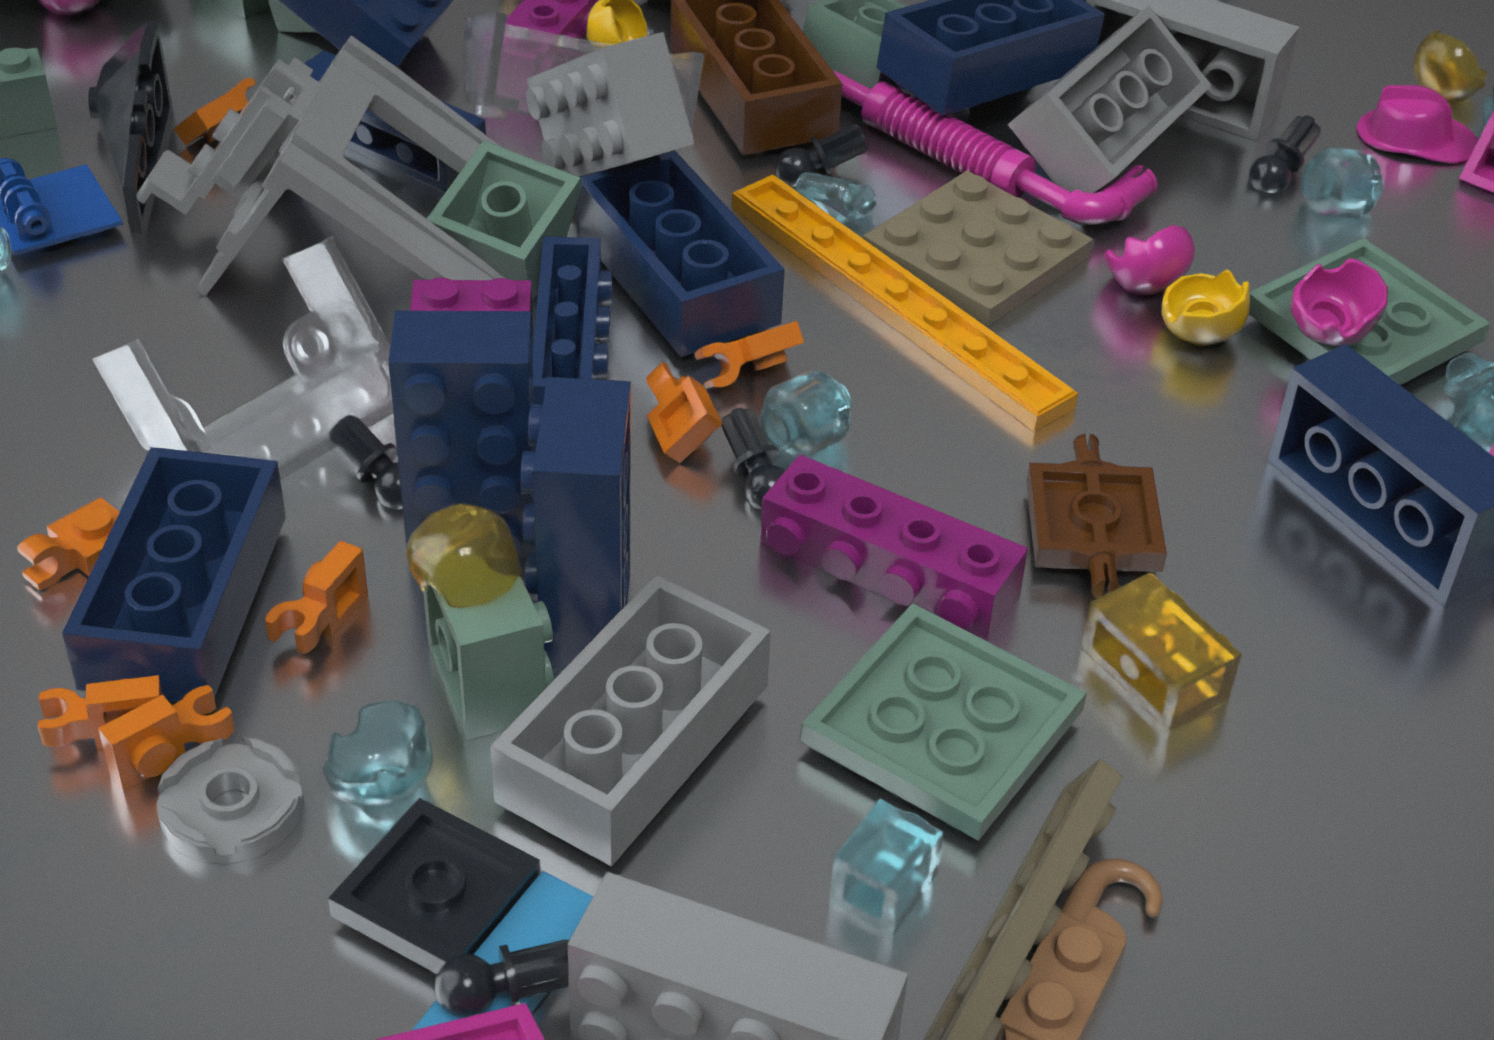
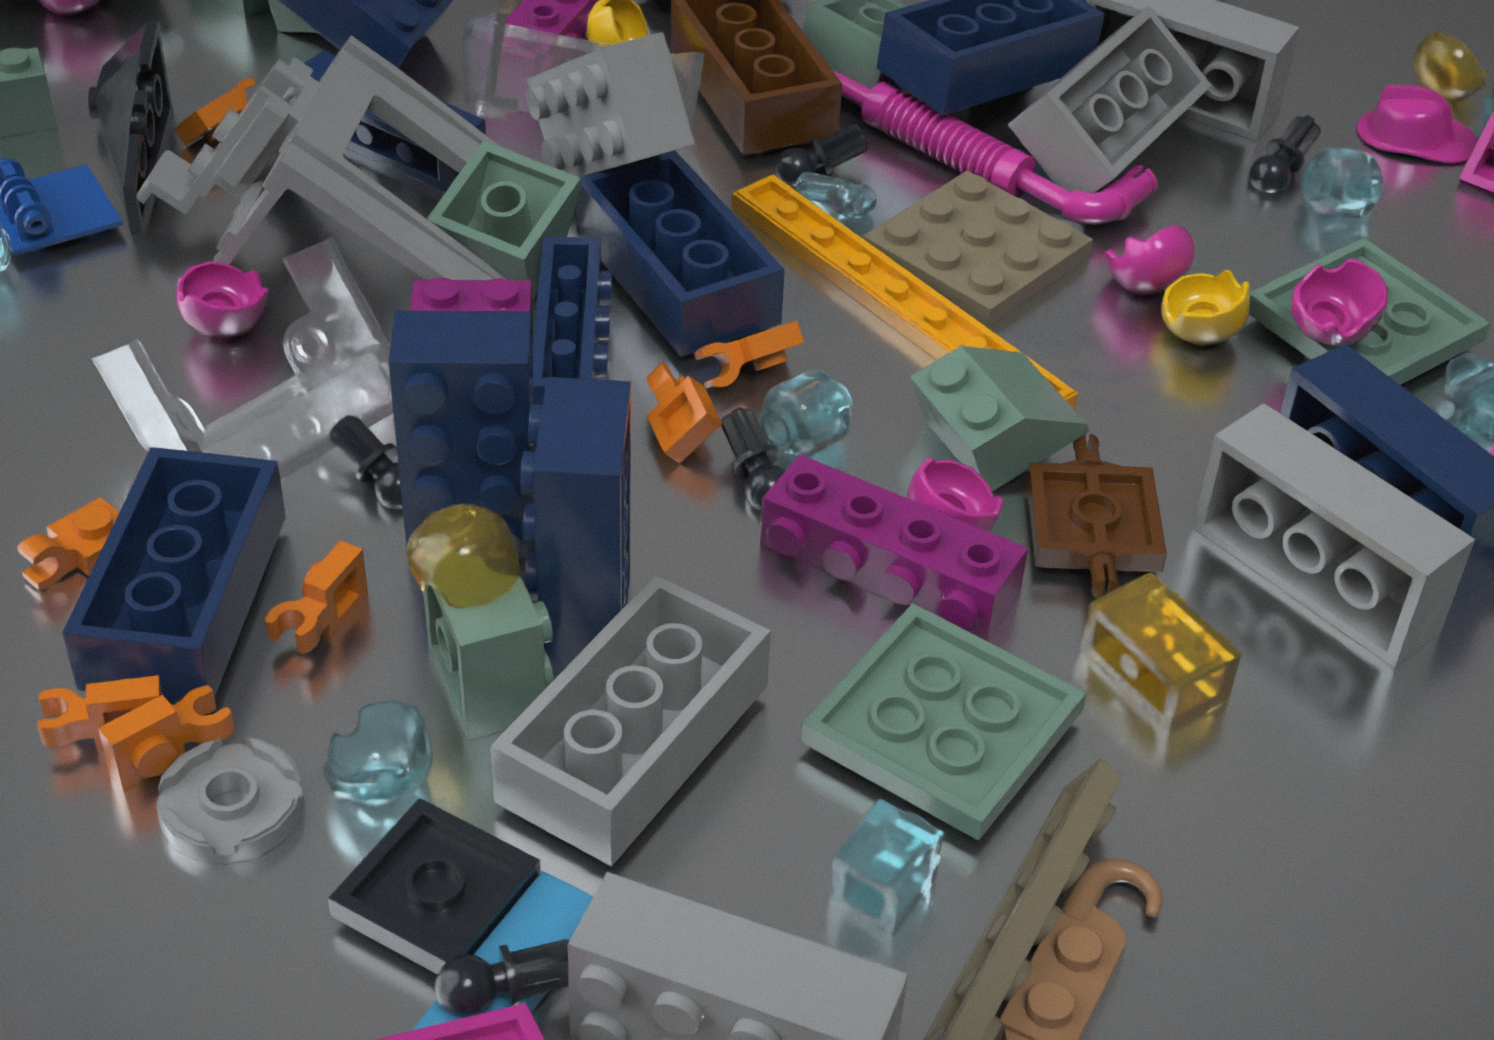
(220, 299): none -> dark pink hair
(956, 492): none -> dark pink hair
(995, 411): none -> sand green slope
(1331, 534): none -> light grey brick

